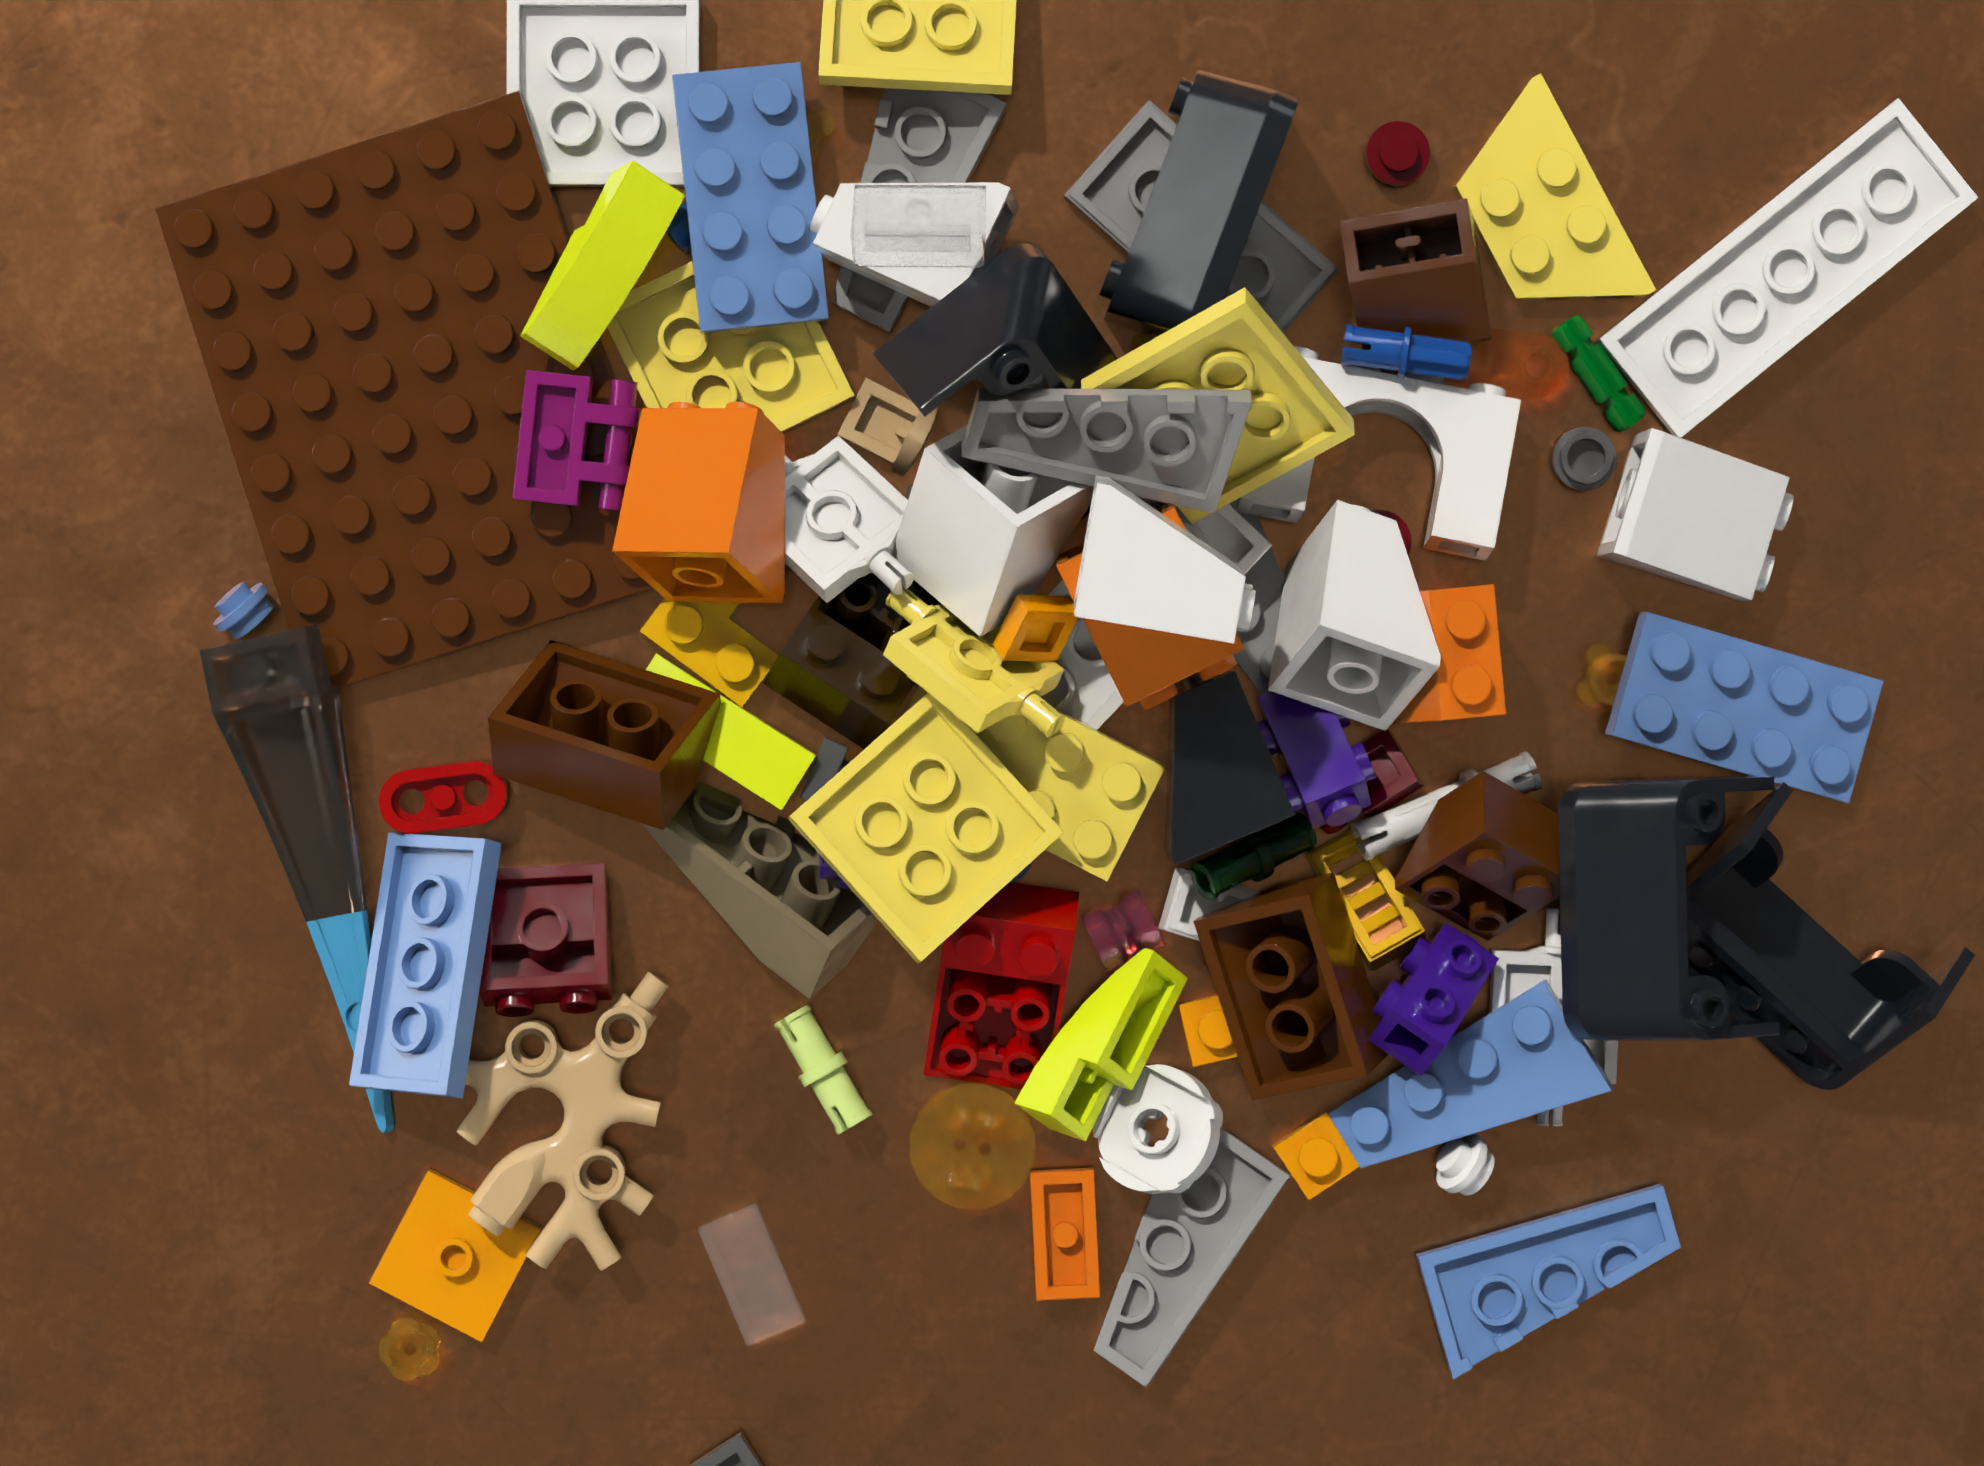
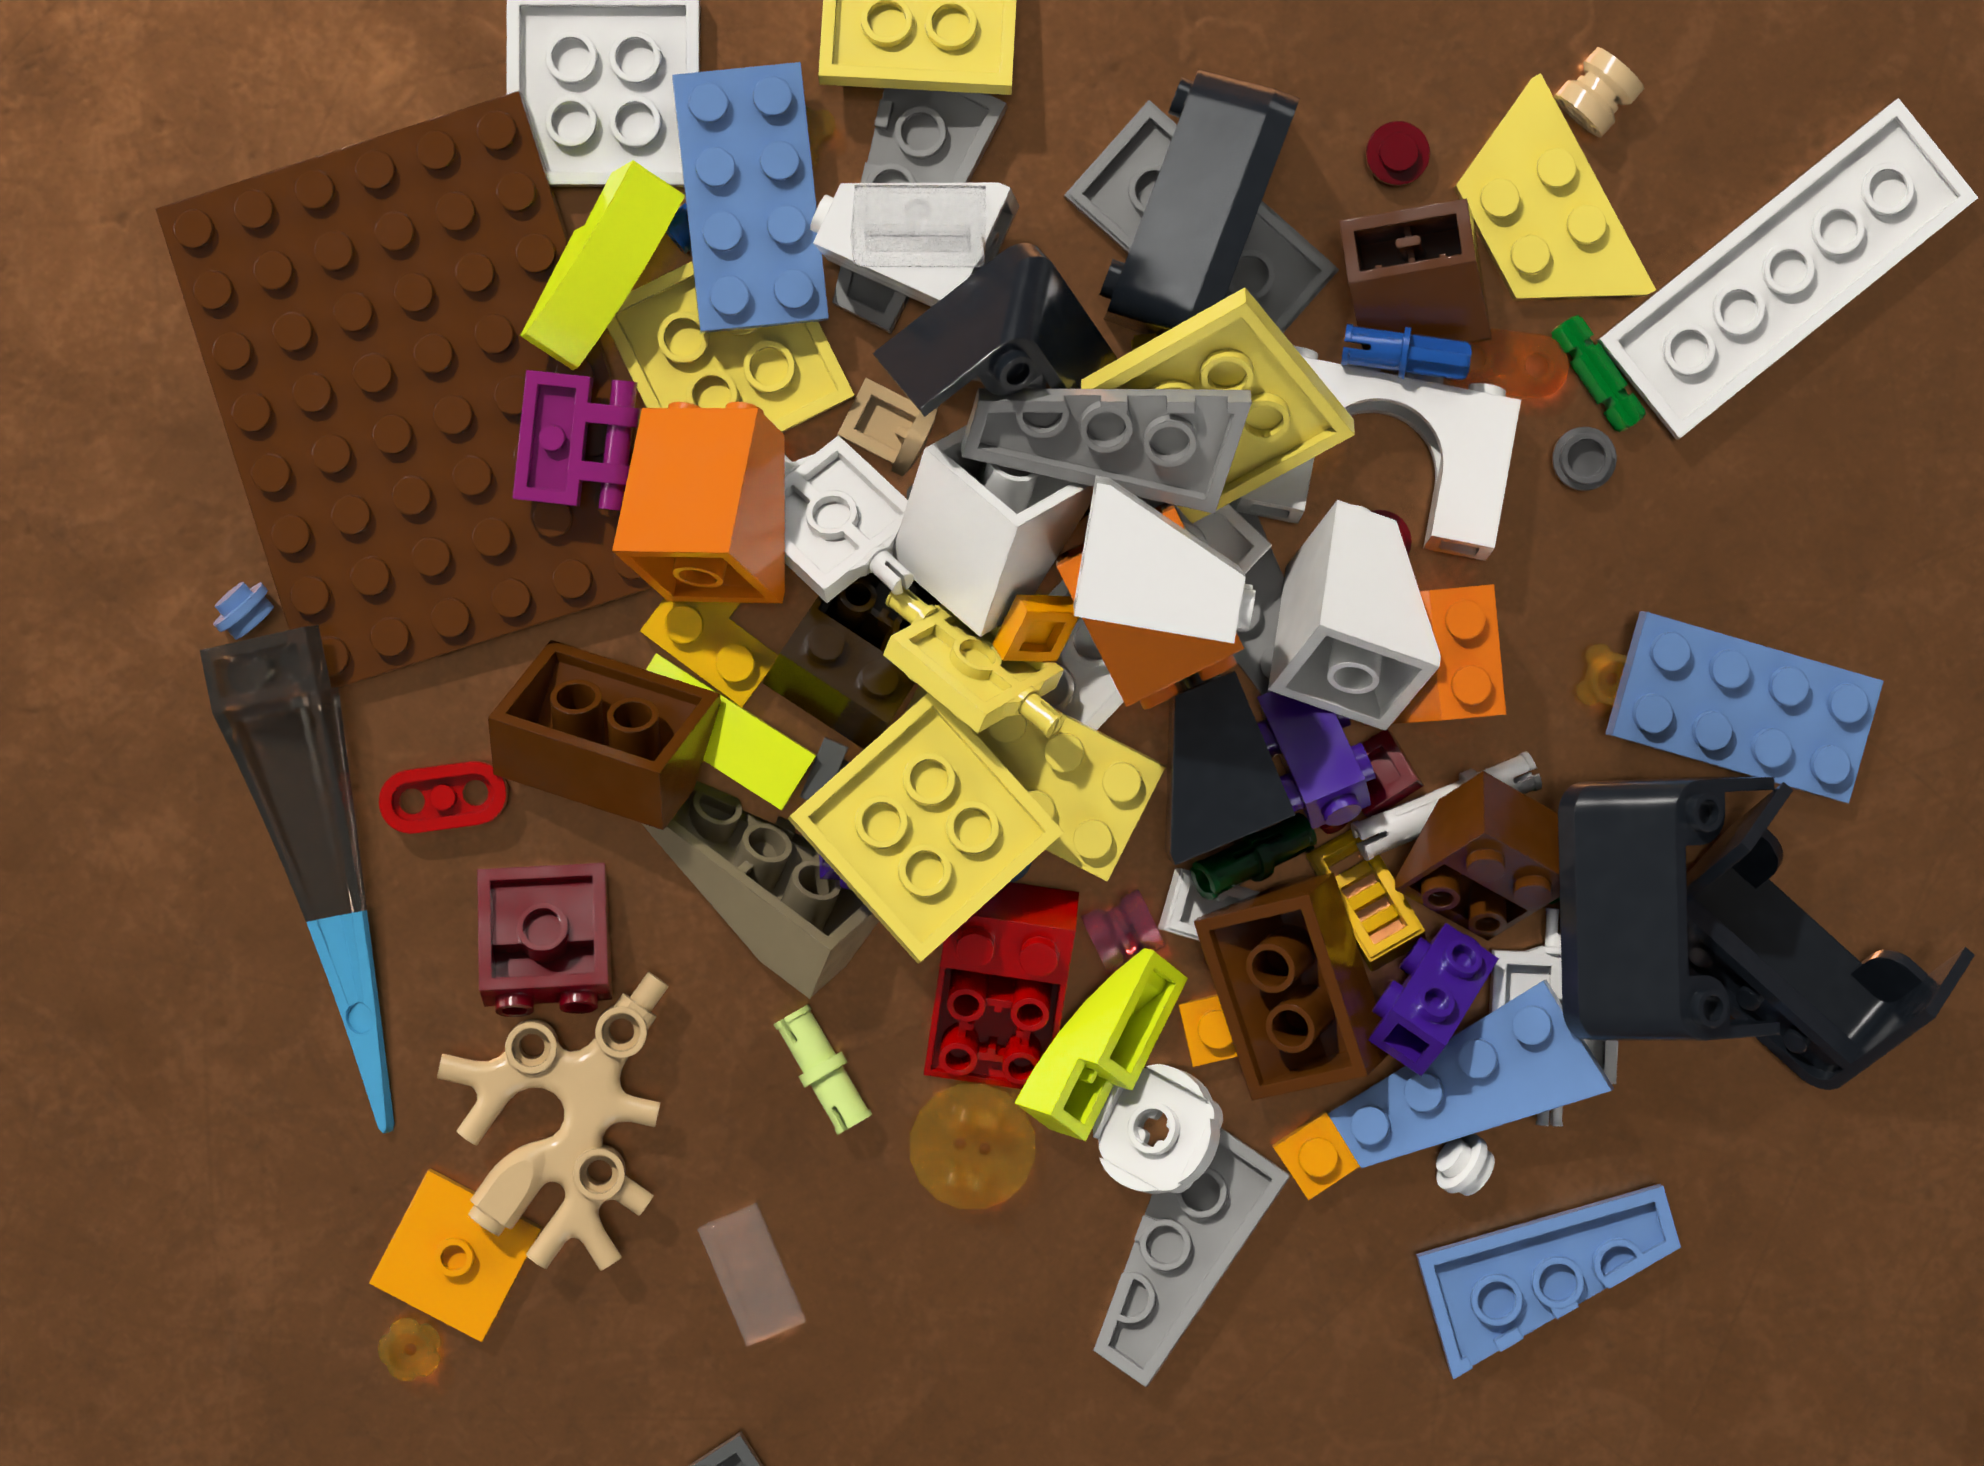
(425, 964): medium blue plate -> none
(1064, 1234): orange plate -> none
(1595, 96): none -> tan wheel
(1696, 516): white slope -> none

